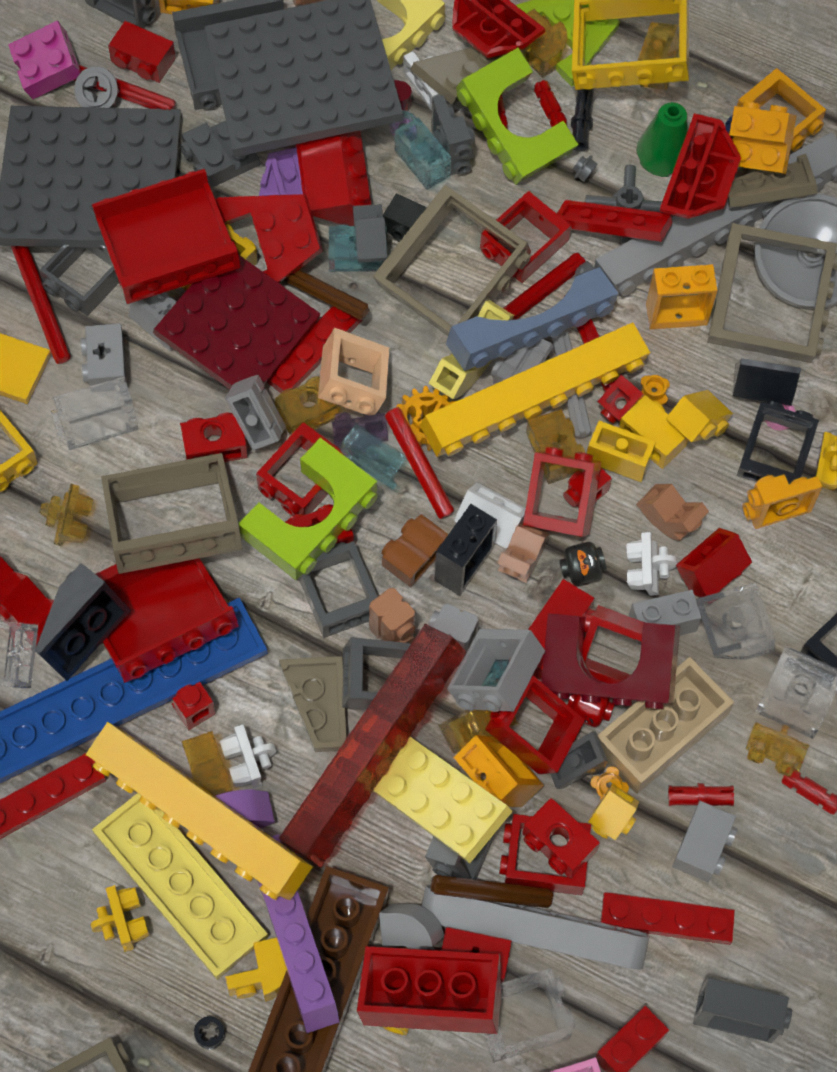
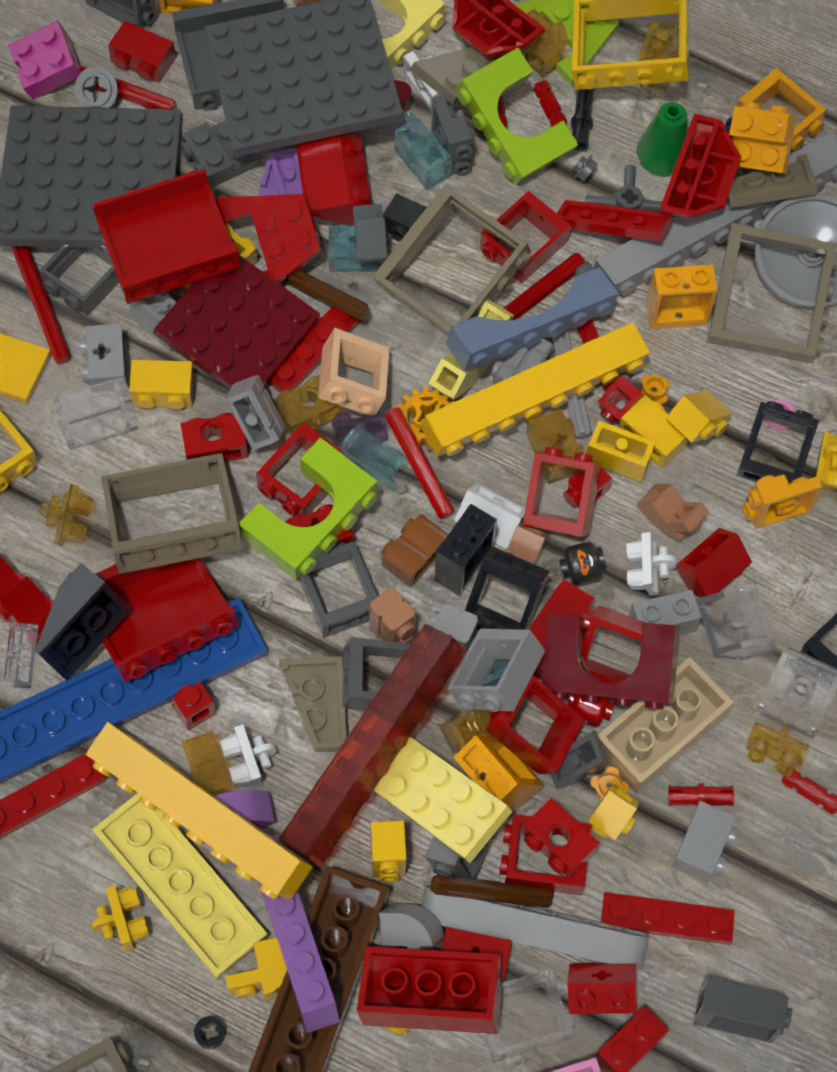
(161, 383): none -> yellow brick
(388, 850): none -> yellow brick
(514, 571): none -> black window
(602, 988): none -> red brick
(765, 381): black slope -> none

